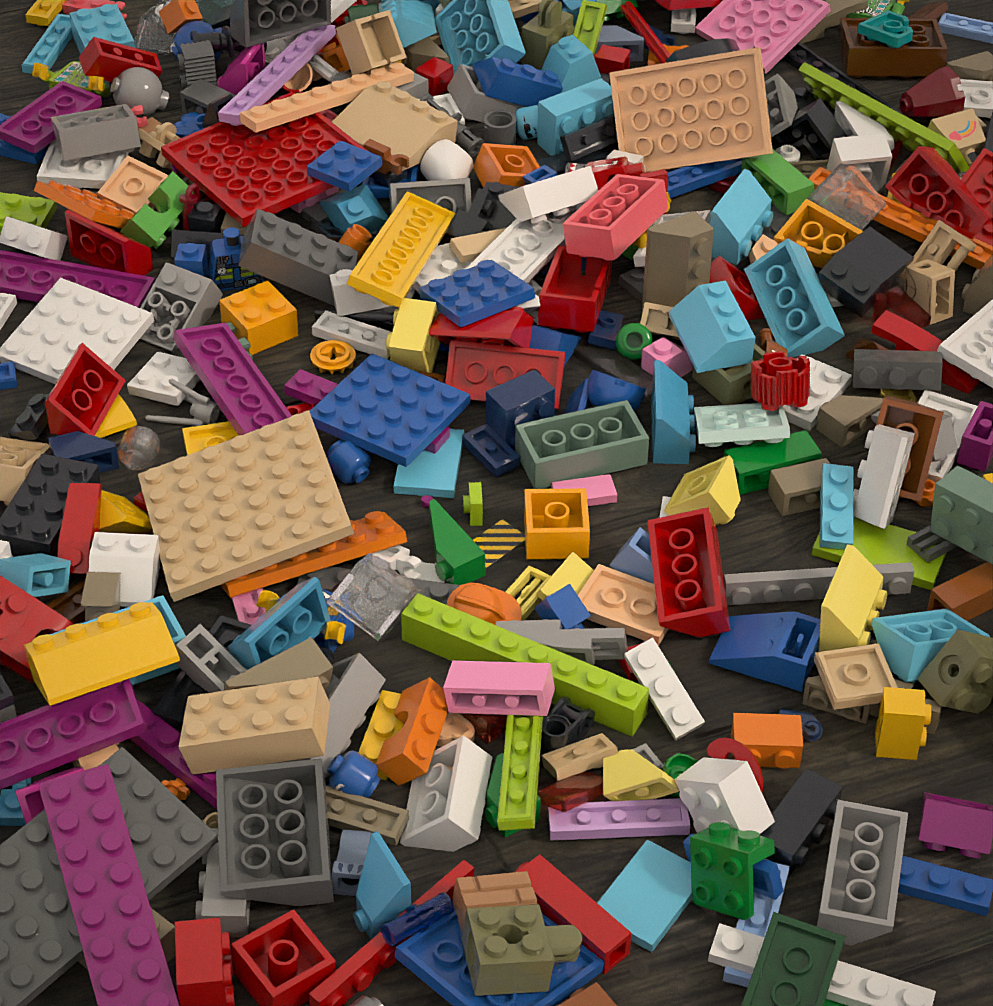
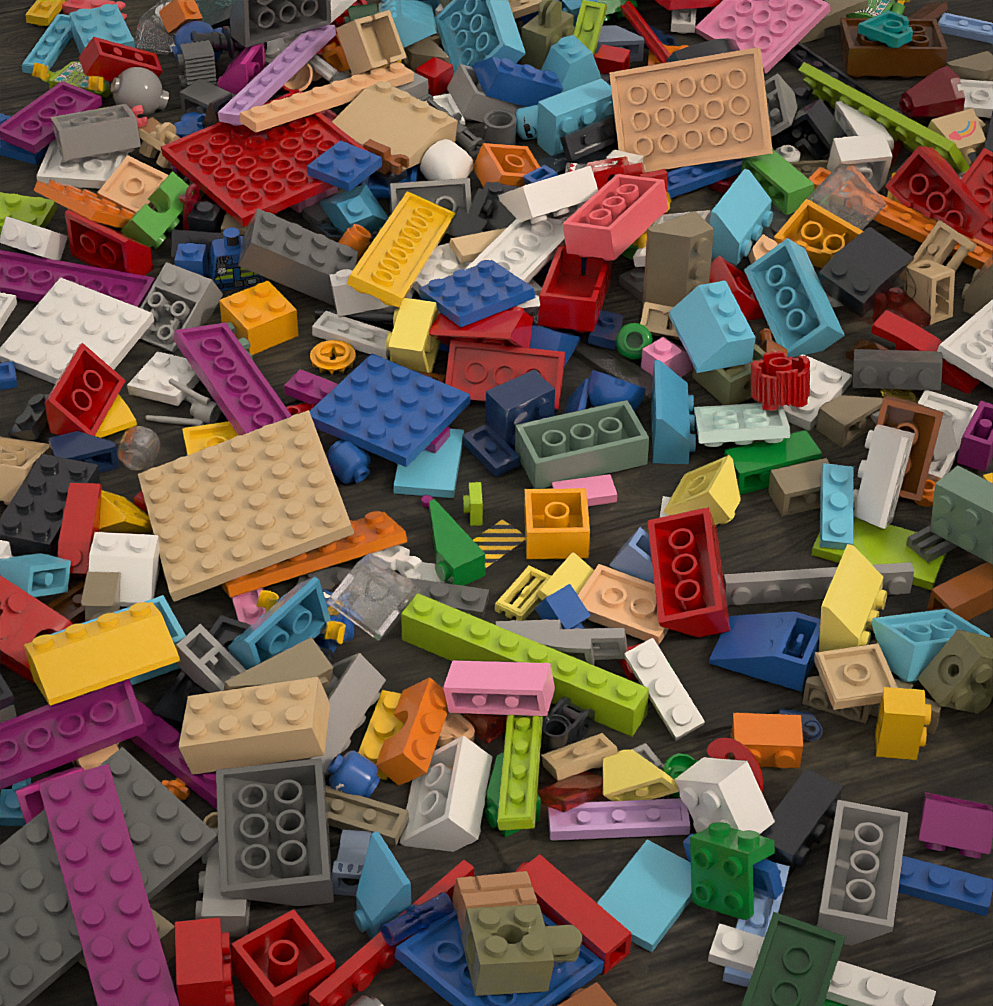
(485, 603): orange piece -> none

